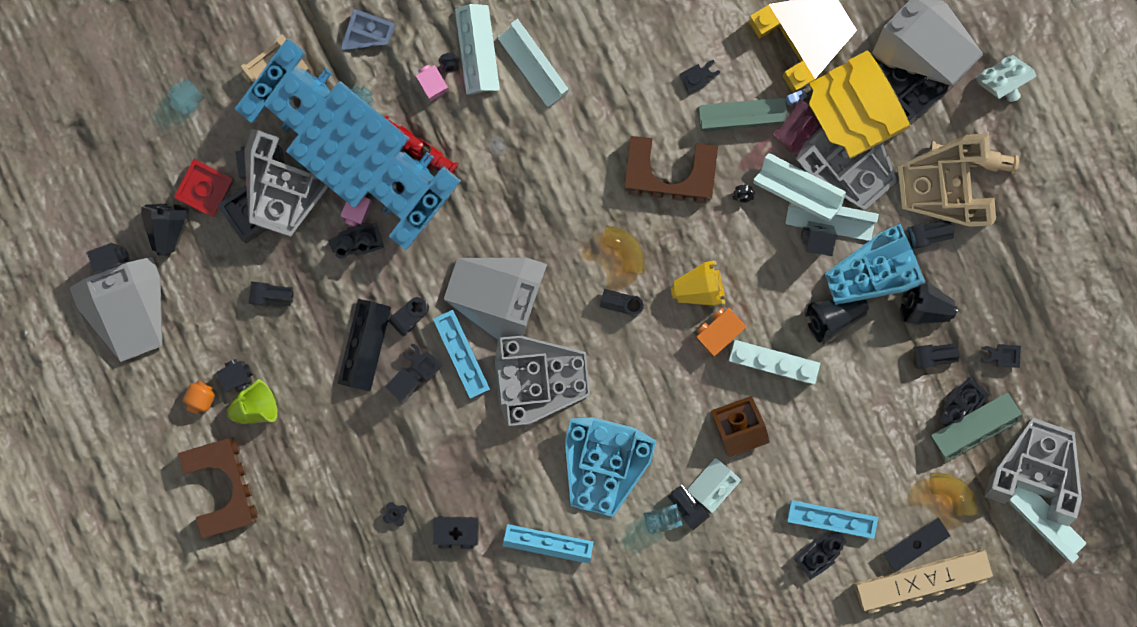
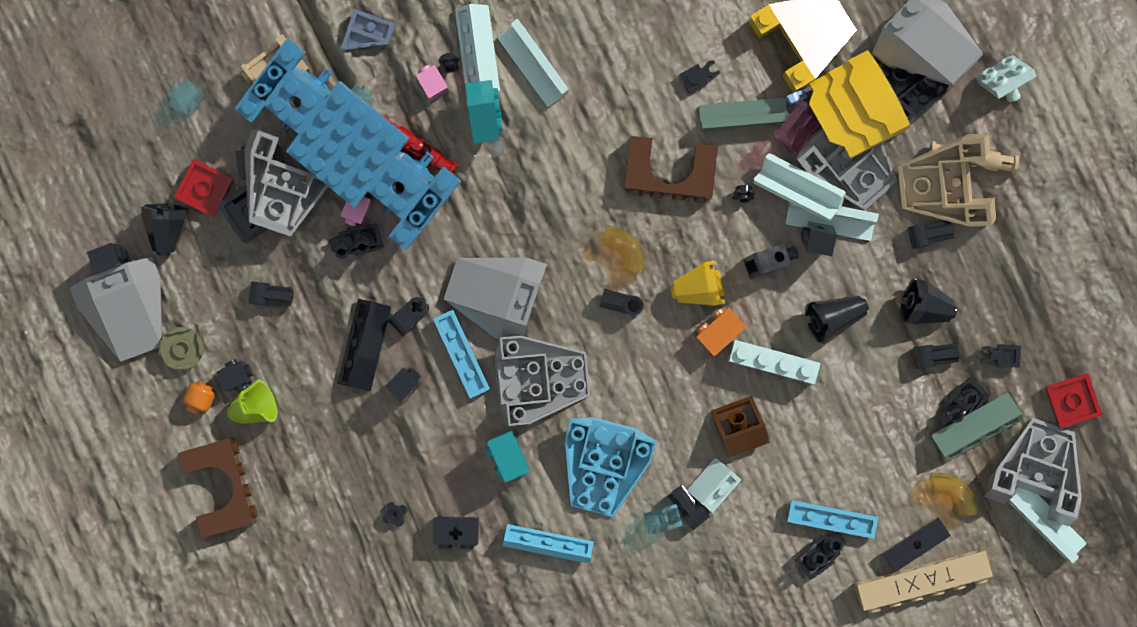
(181, 348): none -> olive tile
(425, 364): black plate -> none
(484, 111): none -> teal brick
(508, 457): none -> teal brick
(769, 260): none -> black torso
(876, 269): medium azure wedge -> none
(1073, 400): none -> red plate

